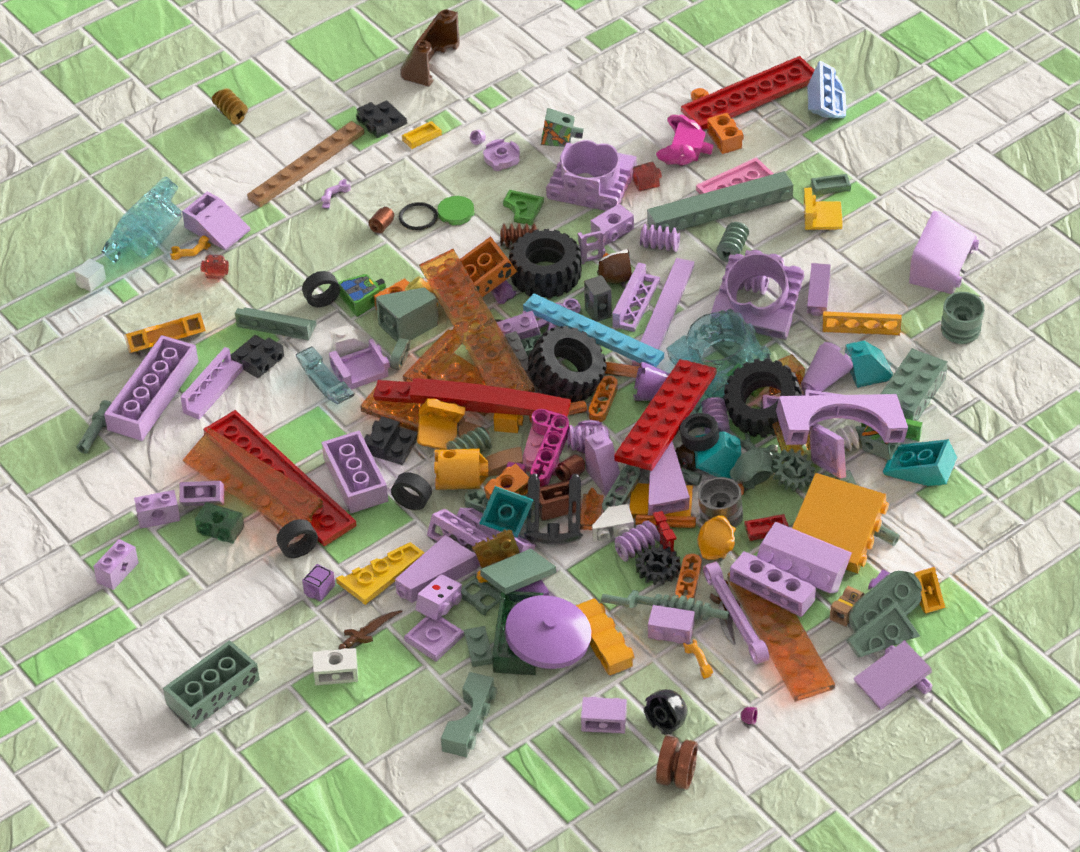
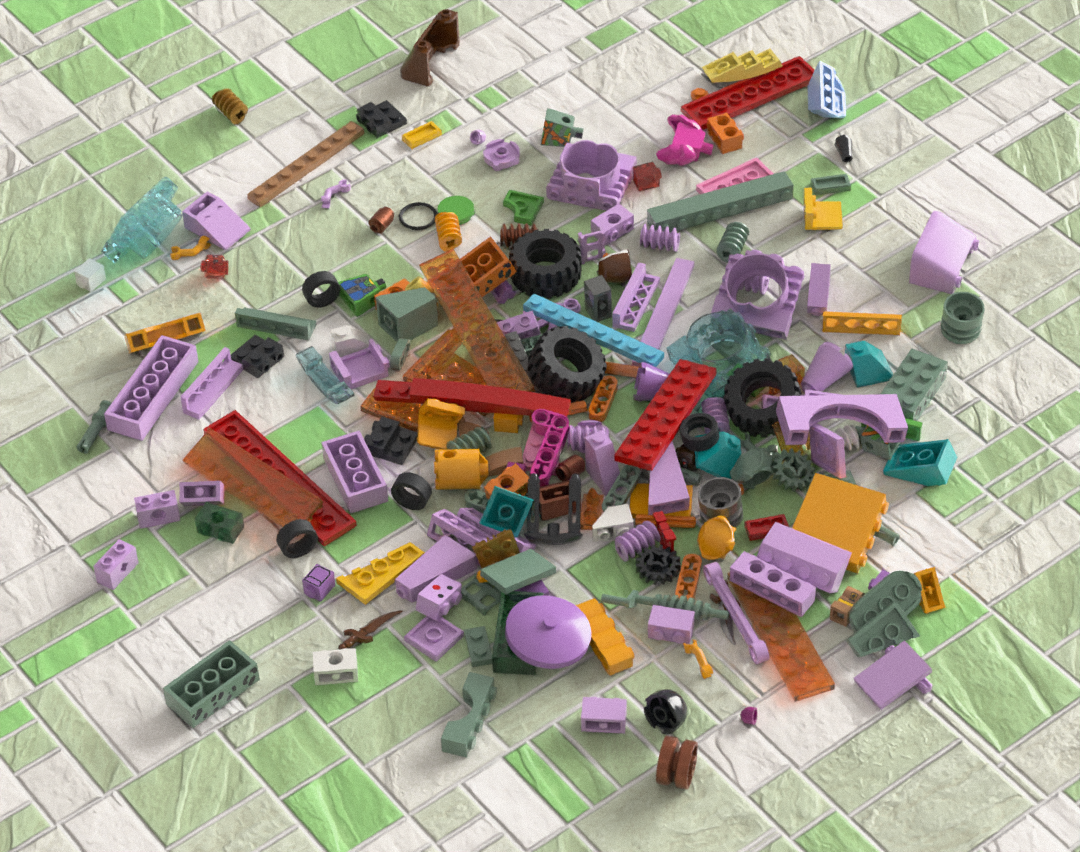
(448, 231): none -> light orange piece
(745, 66): none -> light yellow slope
(844, 147): none -> black cone

